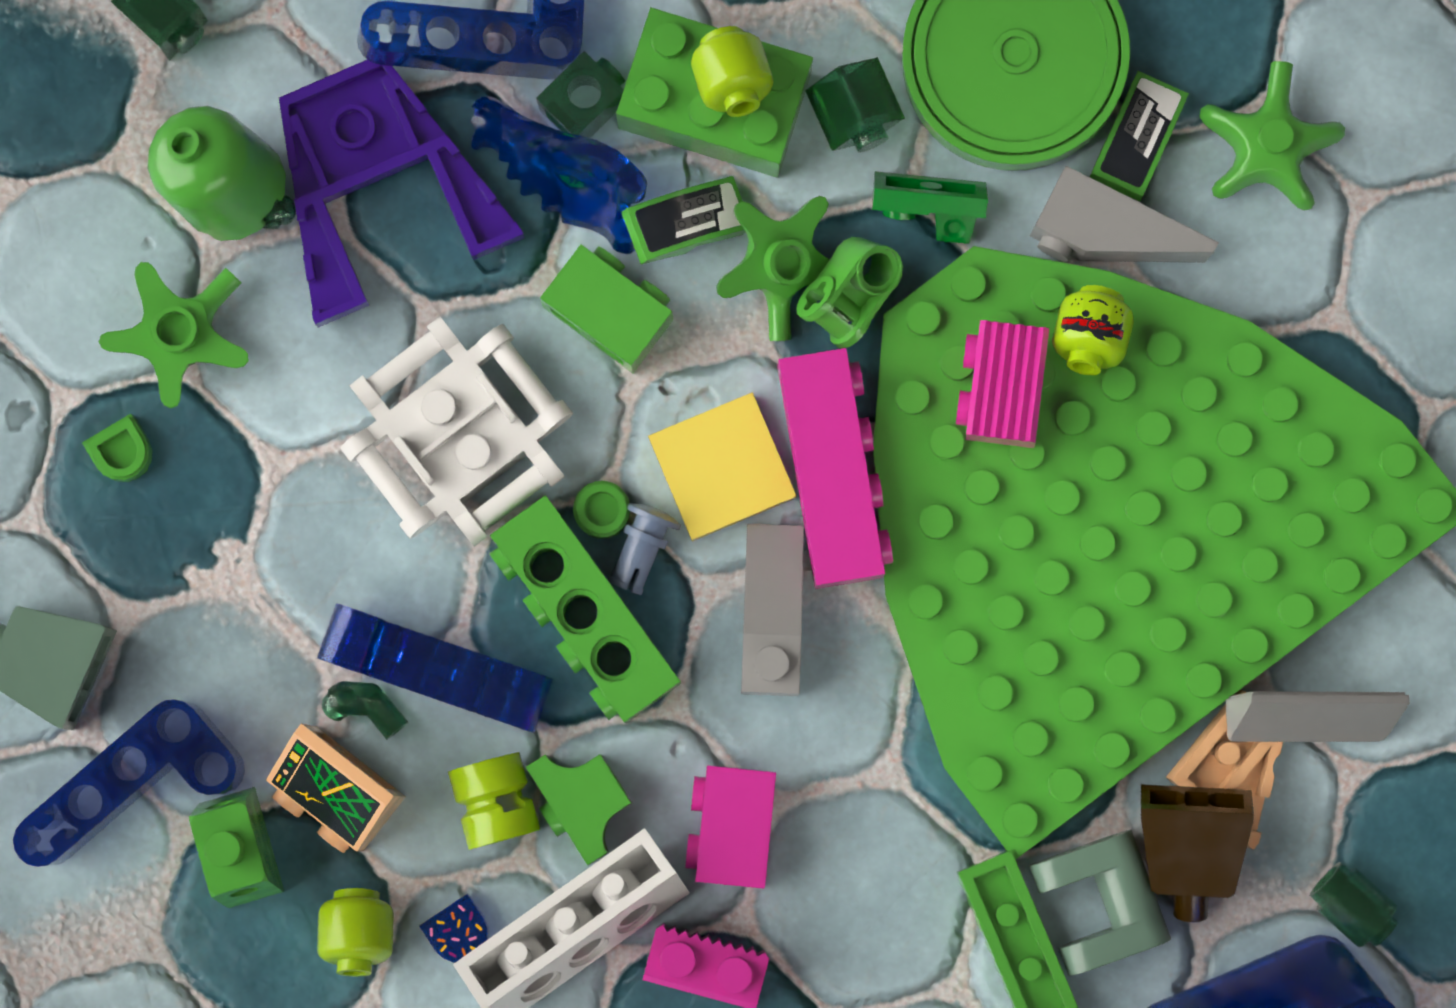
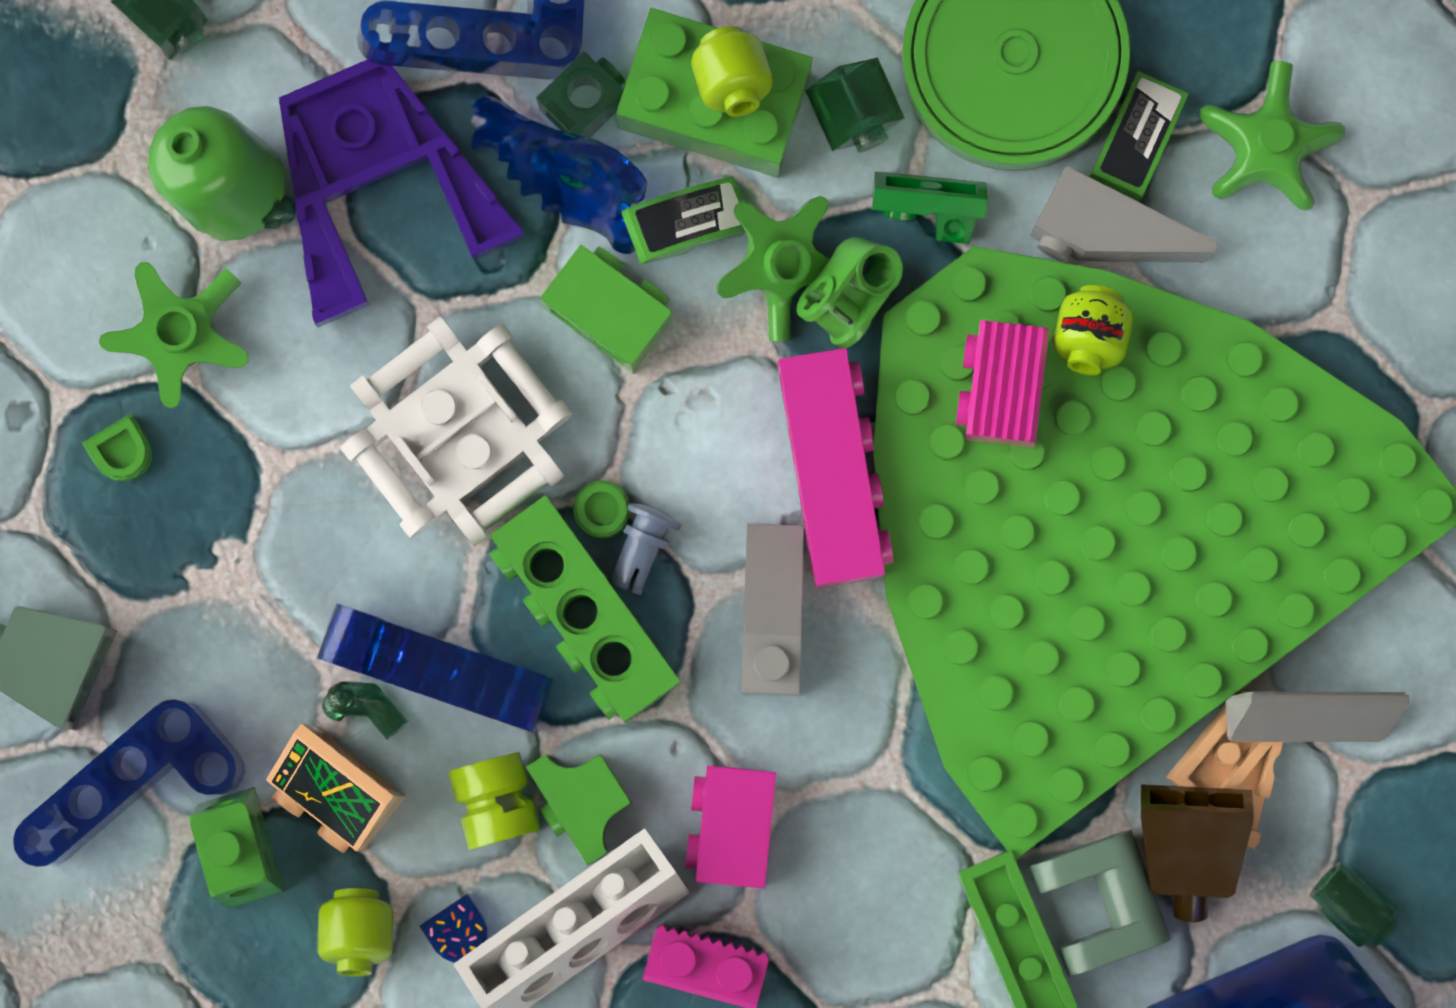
(722, 466): light yellow tile -> none

